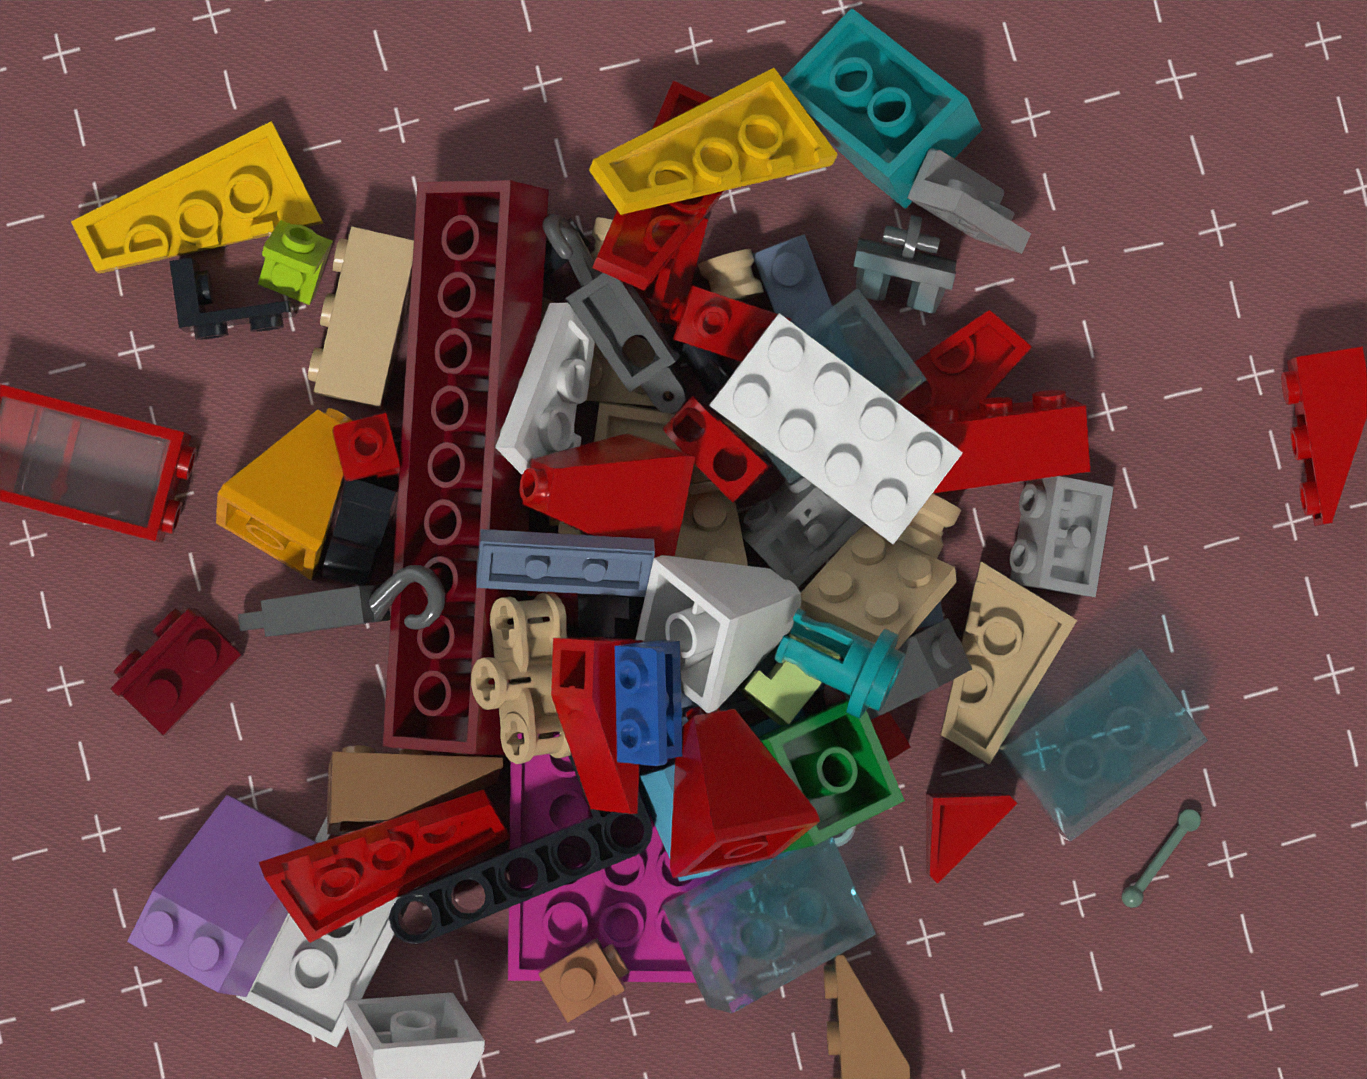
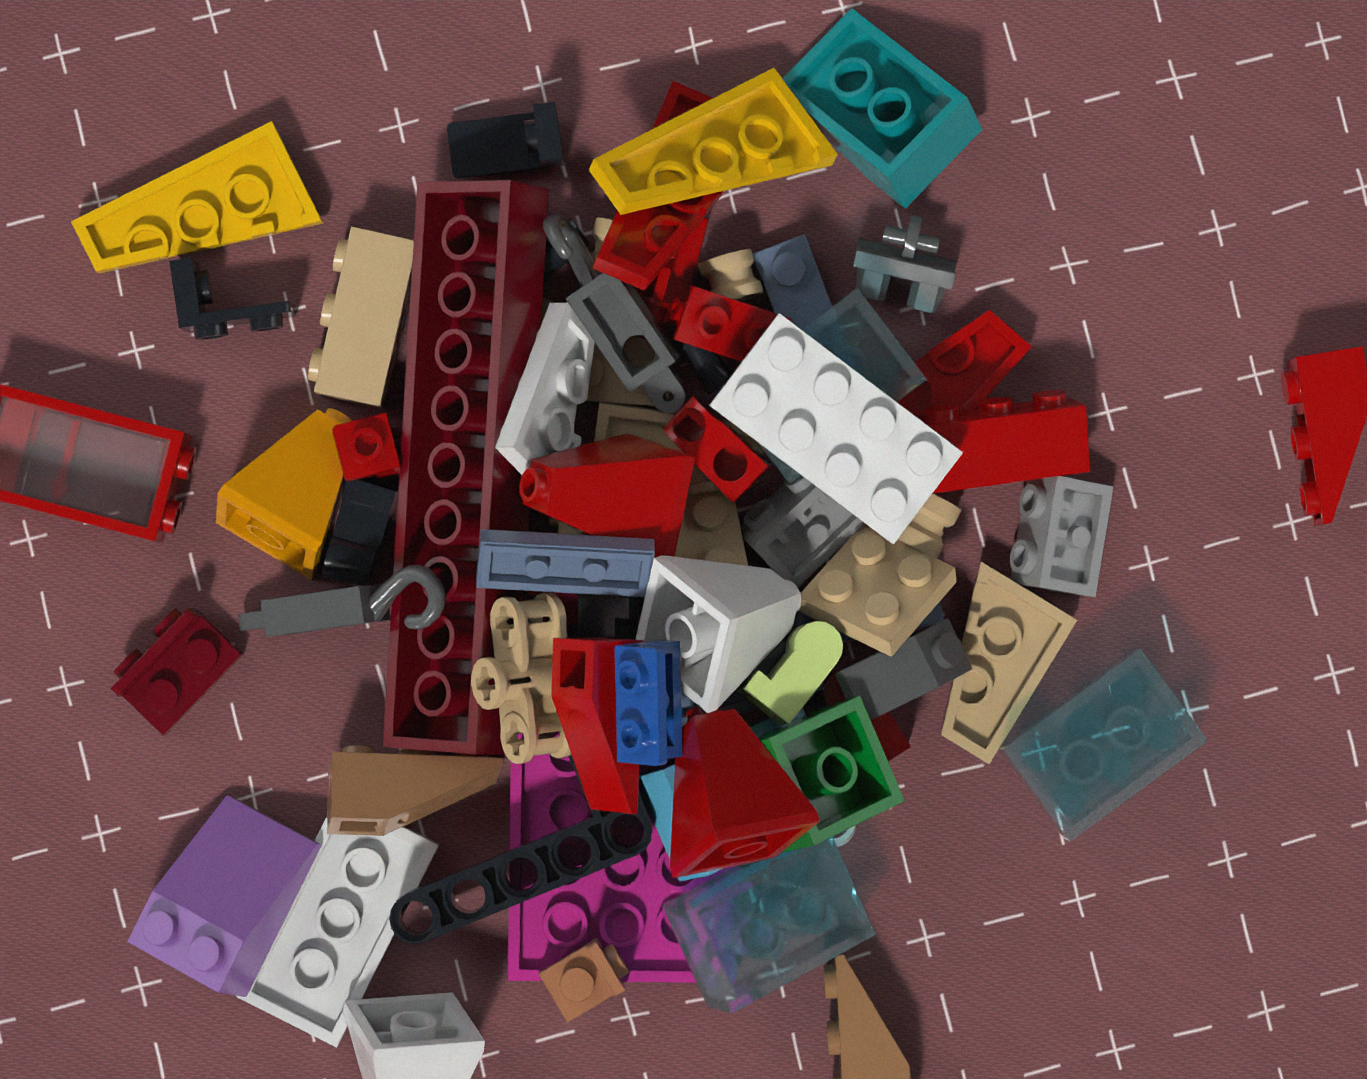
(294, 261): lime bracket -> none
(368, 867): red wing -> none
(506, 143): none -> black bracket
(867, 666): teal piece -> none
(958, 824): red slope -> none
(966, 201): light grey bracket -> none
(1187, 821): sand green hinge -> none

